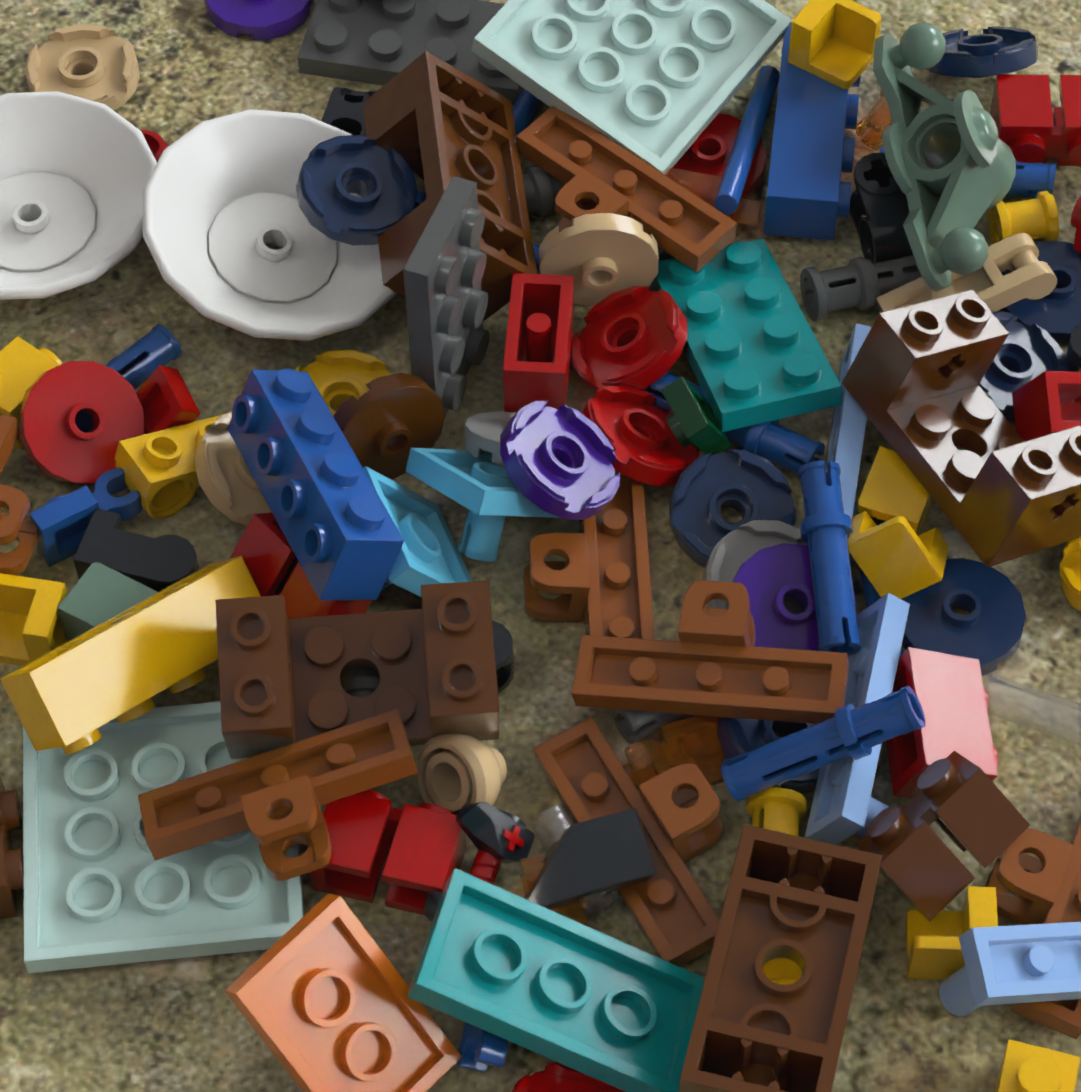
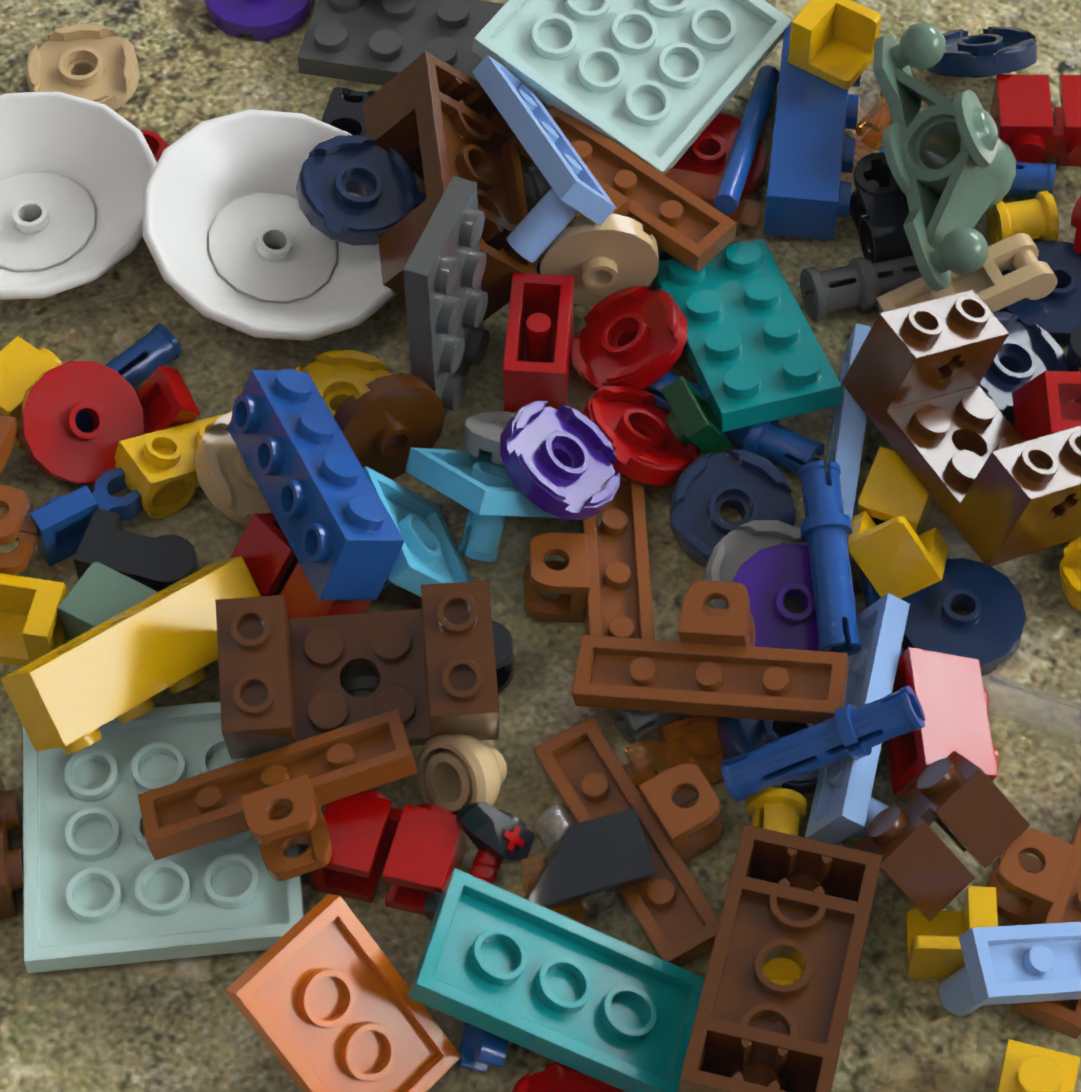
(571, 181): none -> light blue piece

